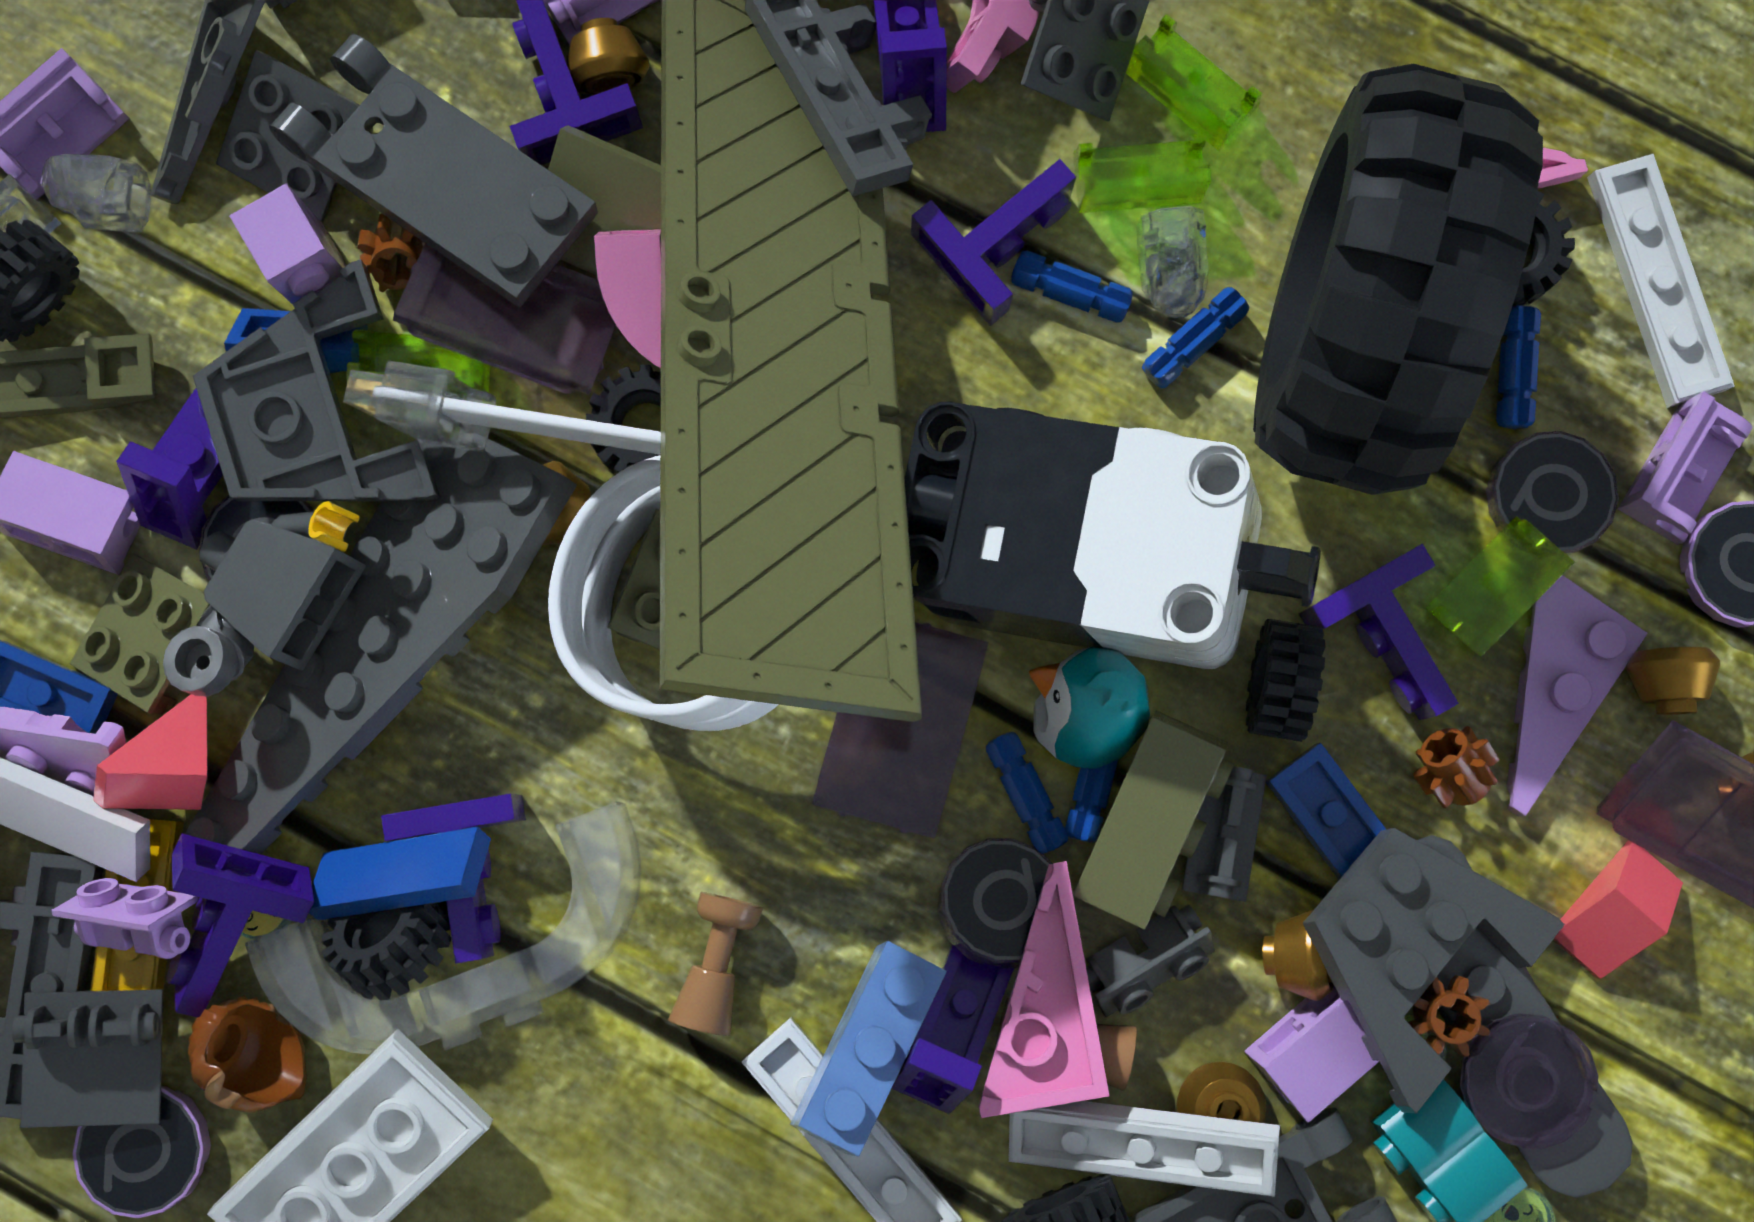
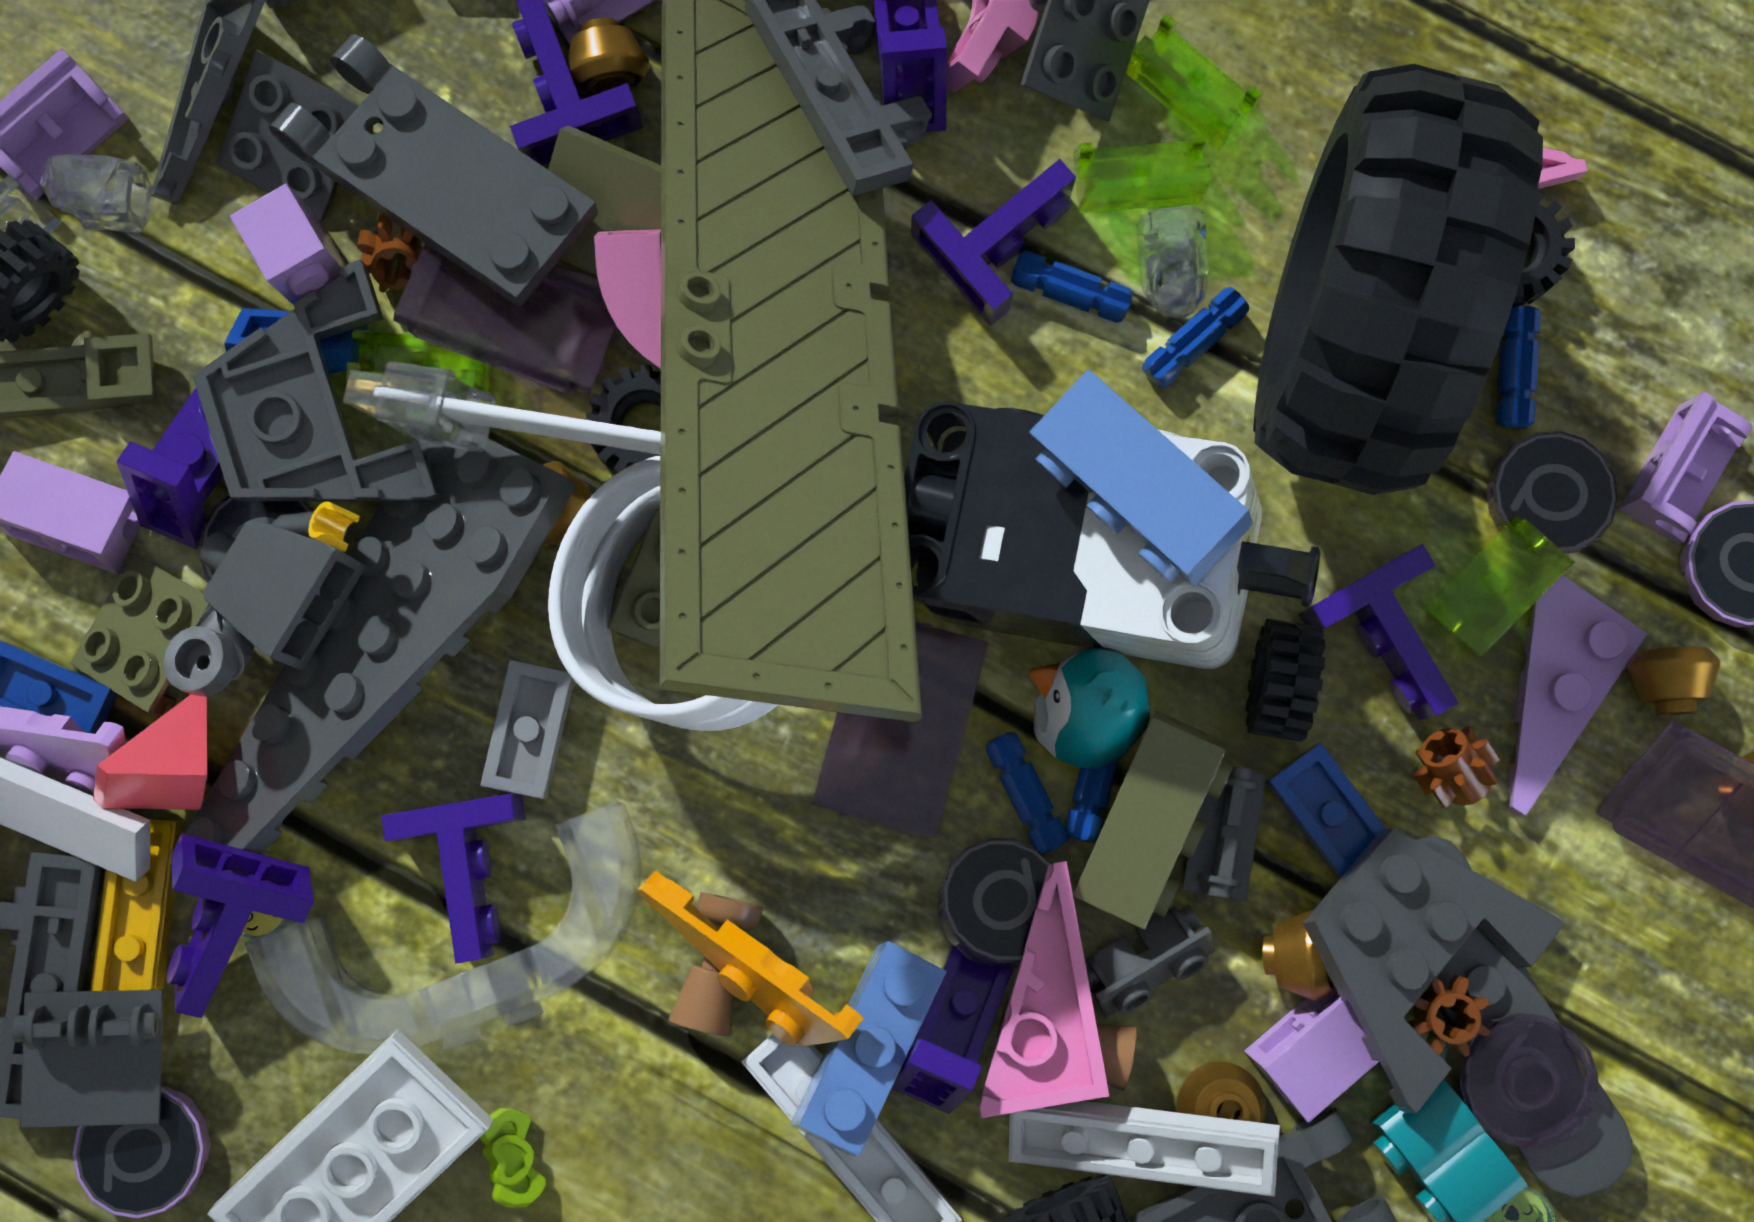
(129, 916): lavender hinge -> none
(247, 1056): dark orange hair -> none
(386, 947): black tyre -> none
(399, 873): blue tile -> none
(511, 1159): none -> lime piece
(528, 730): none -> light grey plate
(752, 970): none -> light orange wing
(1139, 480): none -> medium blue brick
(1620, 911): coral slope -> none
(1660, 280): white tile -> none

